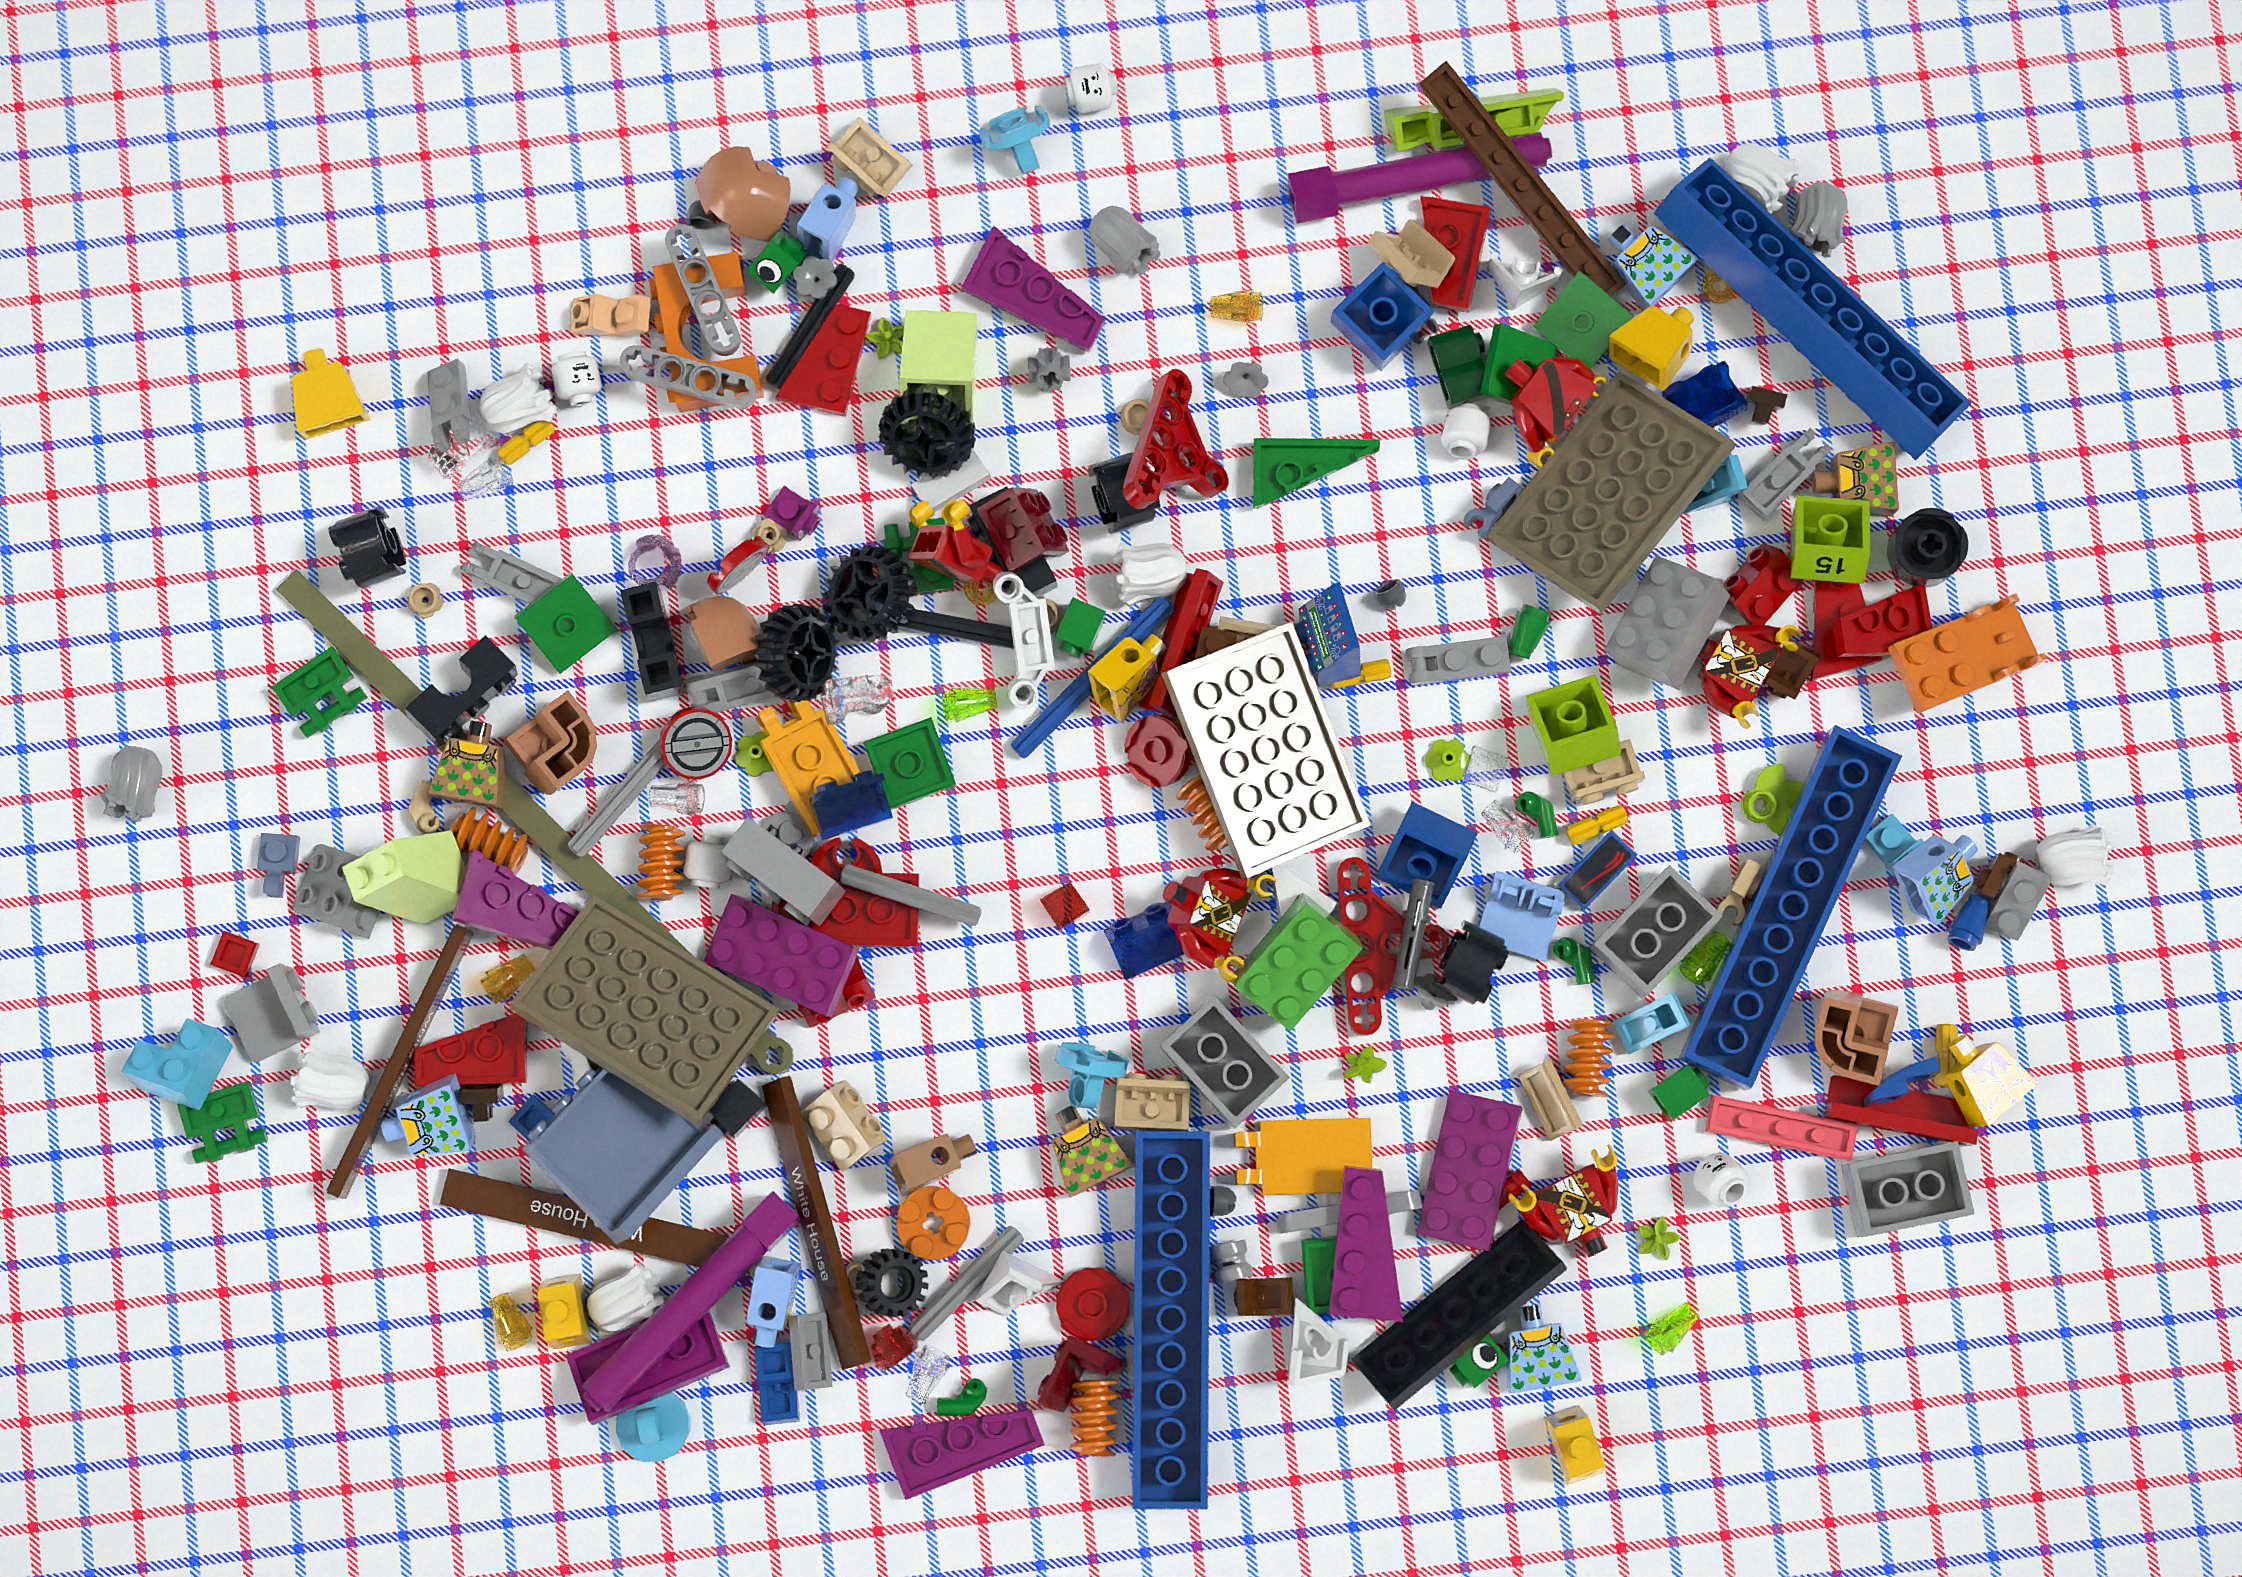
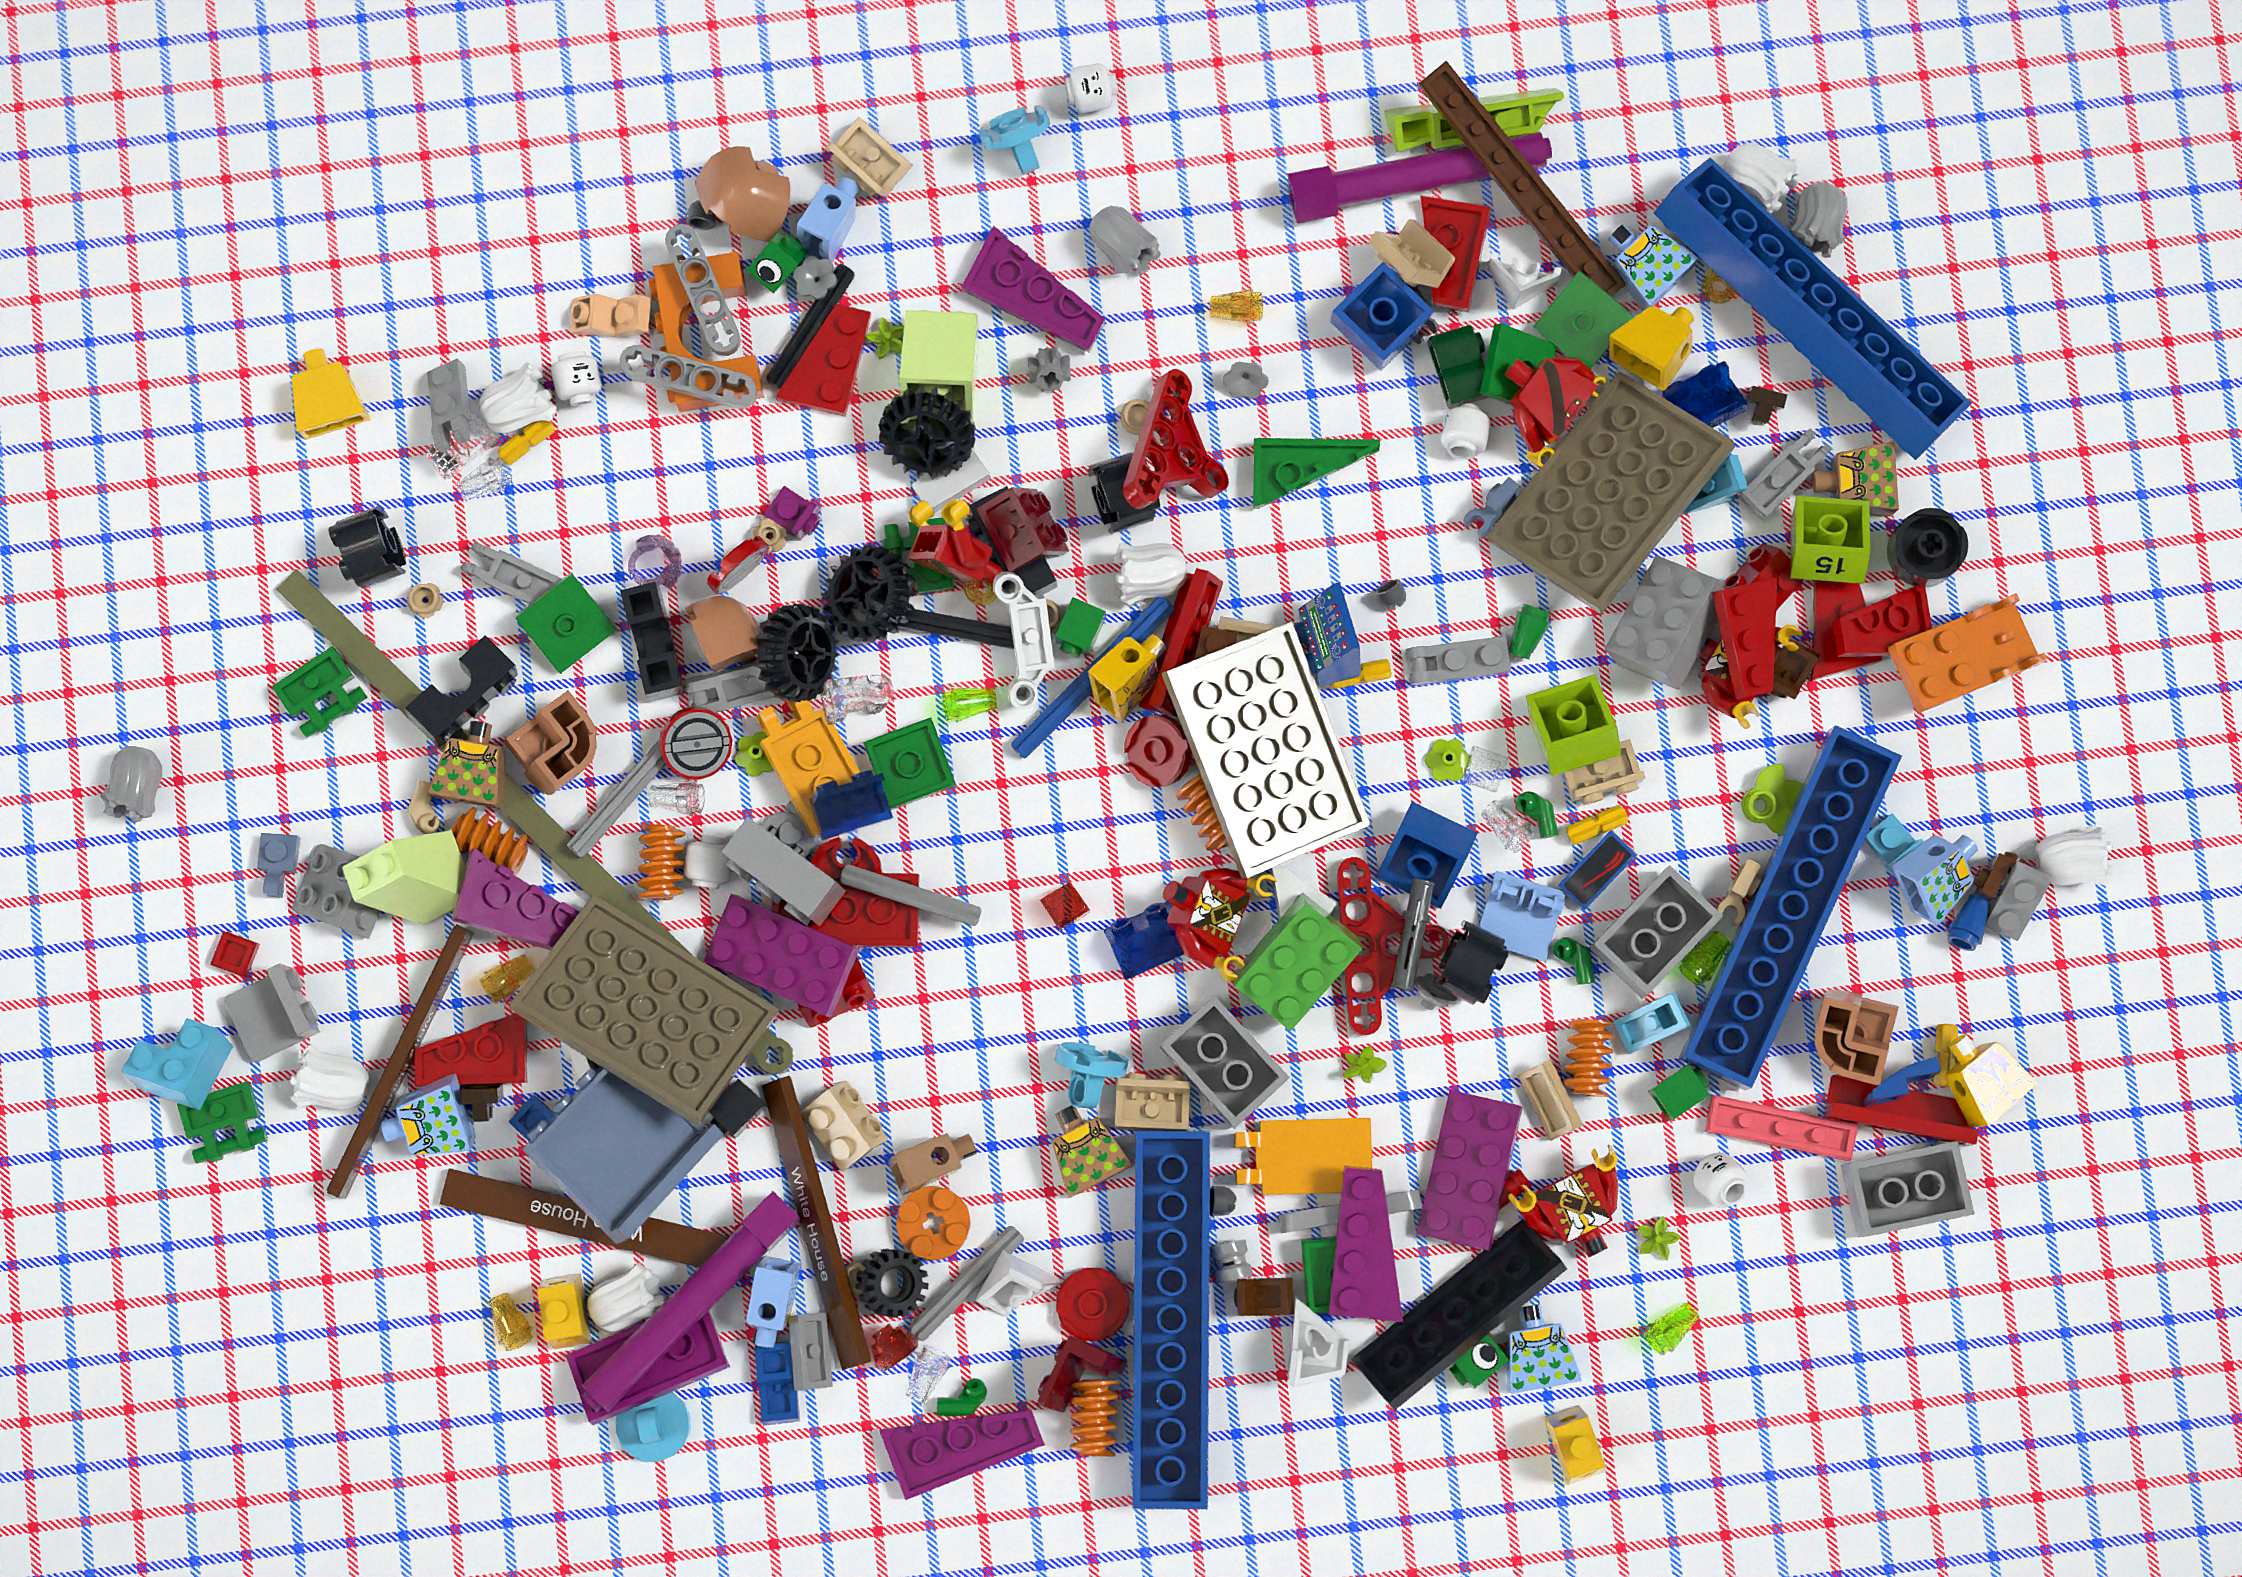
(1748, 634): none -> red wing

